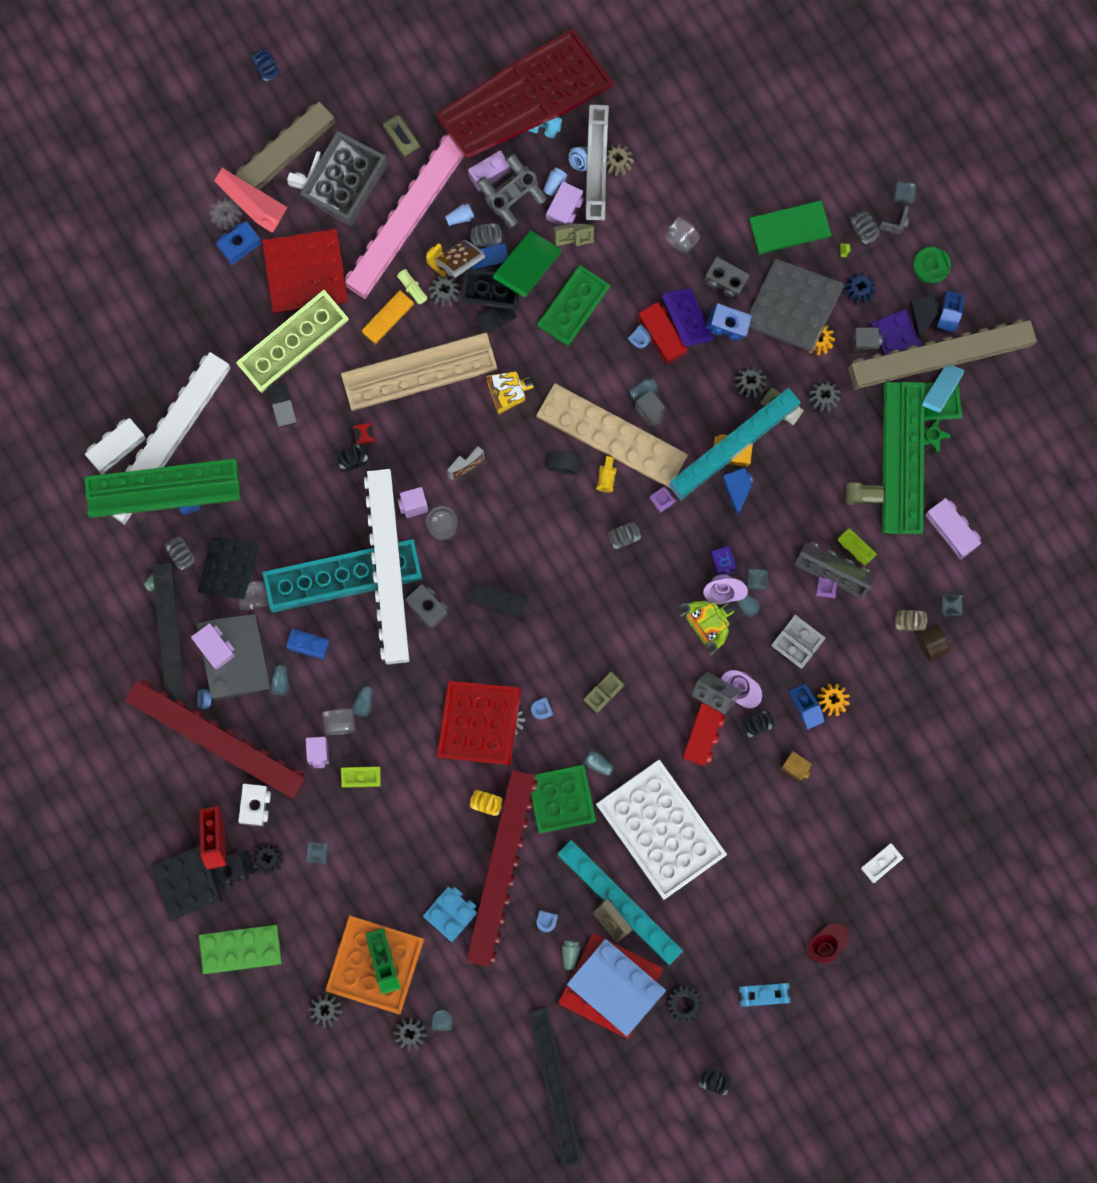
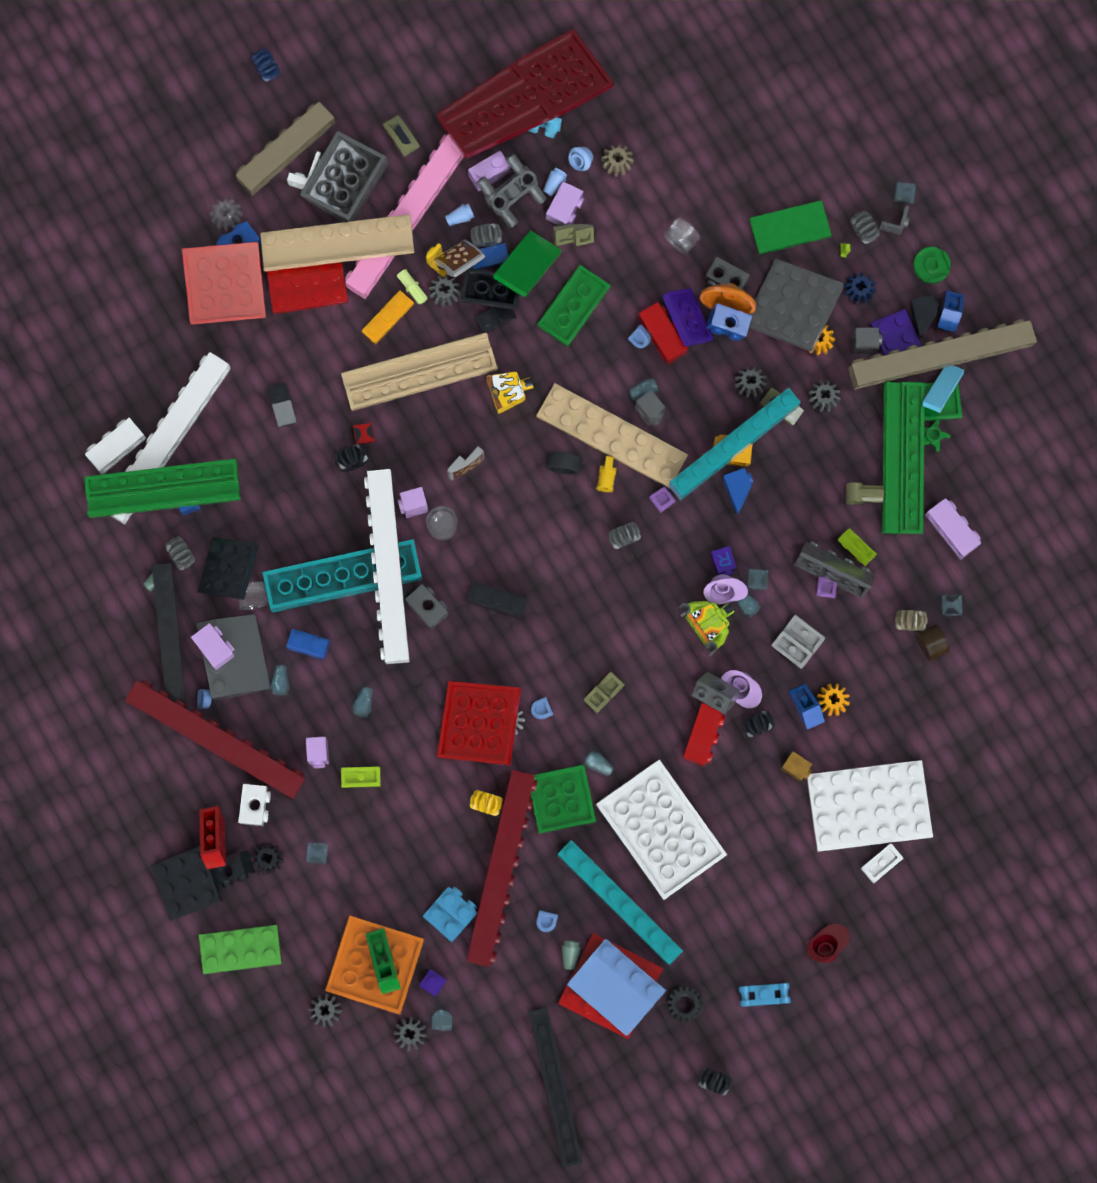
(224, 282): none -> plate
(255, 203): coral slope -> none
(292, 341): yellowish green brick -> none
(337, 242): none -> tan plate
(338, 722): clear piece -> none
(433, 983): none -> dark purple brick
(596, 162): light grey arch -> none
(612, 921): dark tan plate -> none
(729, 296): none -> orange dish
(869, 806): none -> white plate

